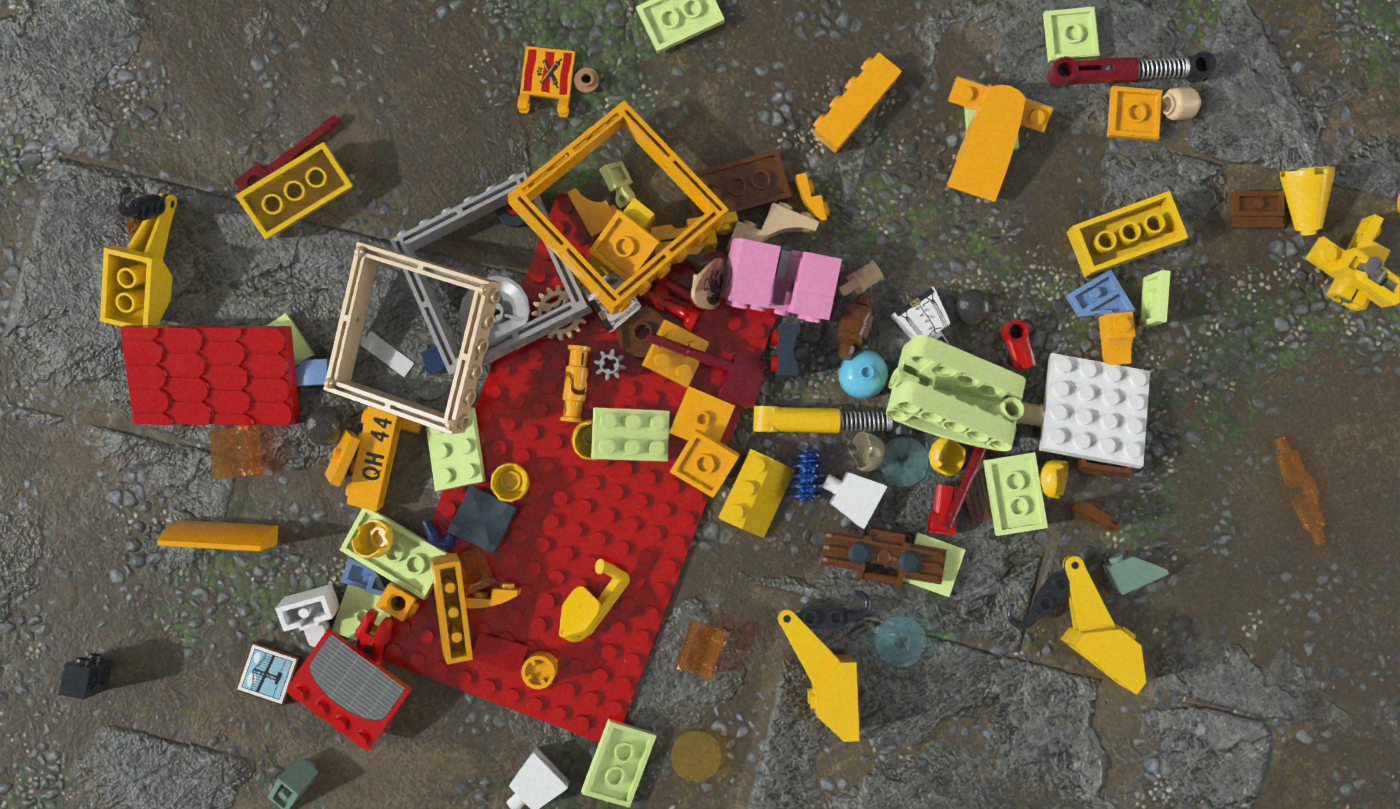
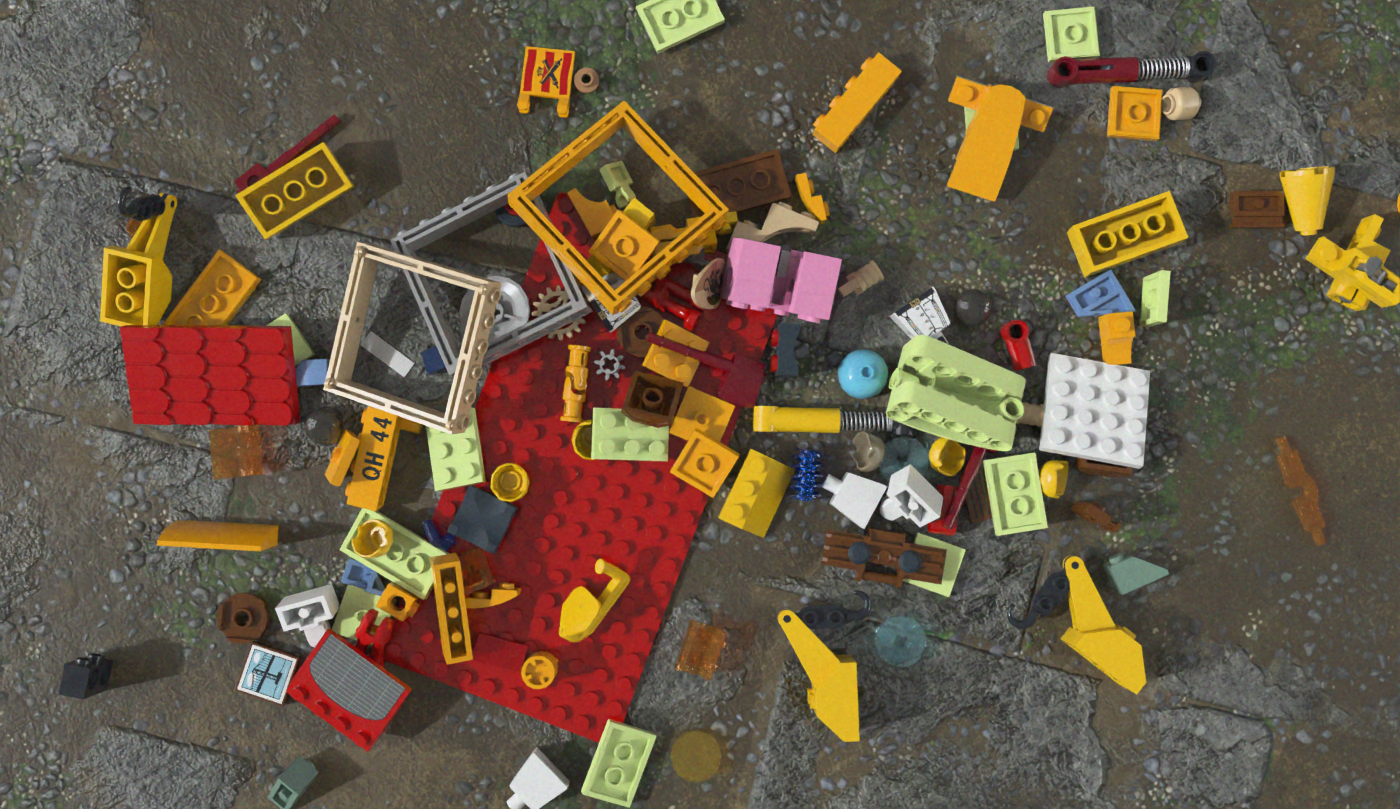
(215, 293): none -> light orange tile
(258, 614): none -> reddish brown plate
(652, 399): none -> reddish brown slope
(854, 326): reddish brown piece -> none
(911, 497): none -> white brick

